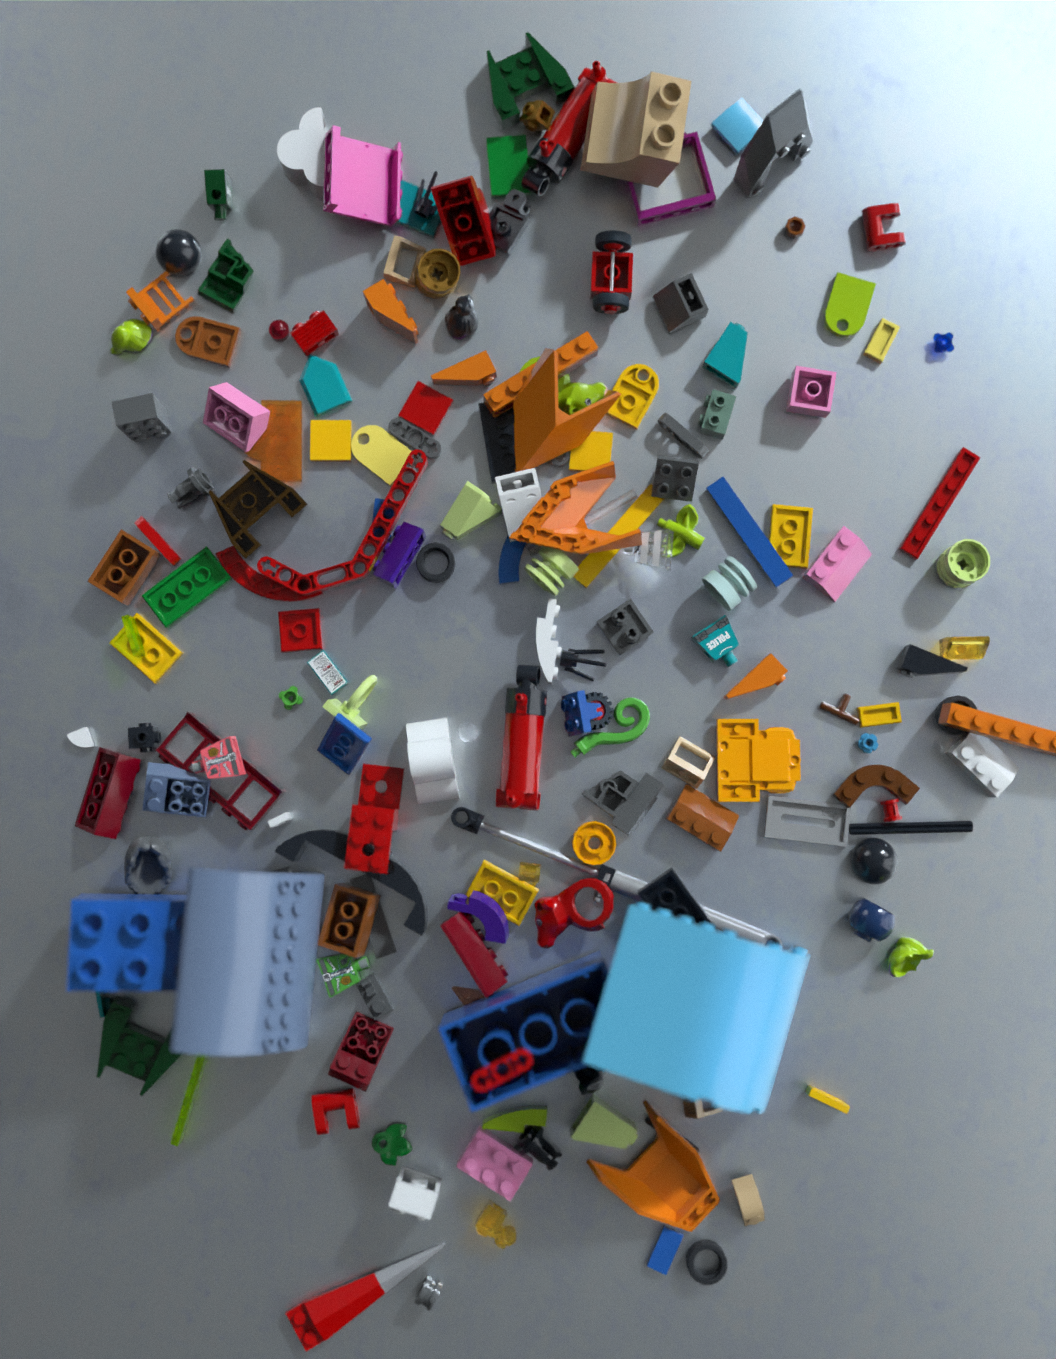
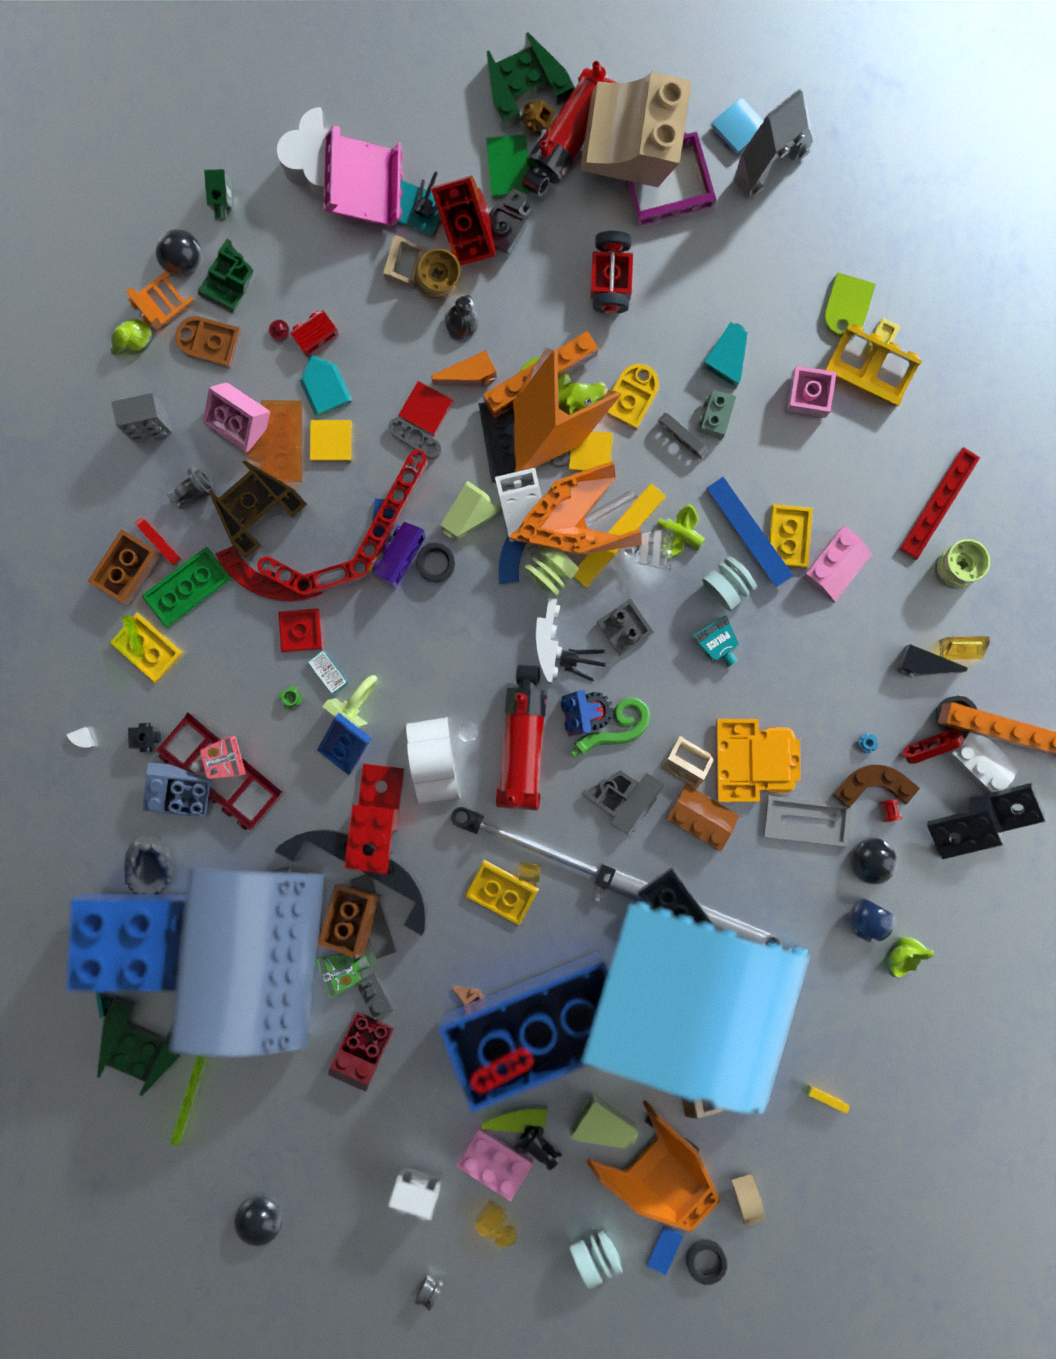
(107, 793): dark red slope -> none
(258, 1220): none -> black piece
(279, 820): white tile -> none
(328, 1312): red plate -> none
(335, 1101): red connector -> none
(382, 453): light yellow tile -> none
(390, 311): orange slope -> none
(395, 1143): green plate -> none
(474, 953): dark red slope -> none
(486, 910): dark purple arch -> none
(559, 912): red animal -> none
(590, 1079): black hair -> none
(596, 1259): none -> light aqua wheel
(606, 846): light orange wheel -> none
(674, 478): dark grey plate -> none
(681, 303): dark grey slope -> none
(763, 675): orange slope -> none
(794, 227): dark orange tile -> none
(840, 710): reddish brown piece -> none
(866, 377): none -> yellow window
(873, 227): red connector -> none
(879, 714): yellow tile -> none
(910, 827): black axle -> none
(939, 347): clear blue plate -> none
(952, 738): none -> red beam
(986, 821): none -> black bracket

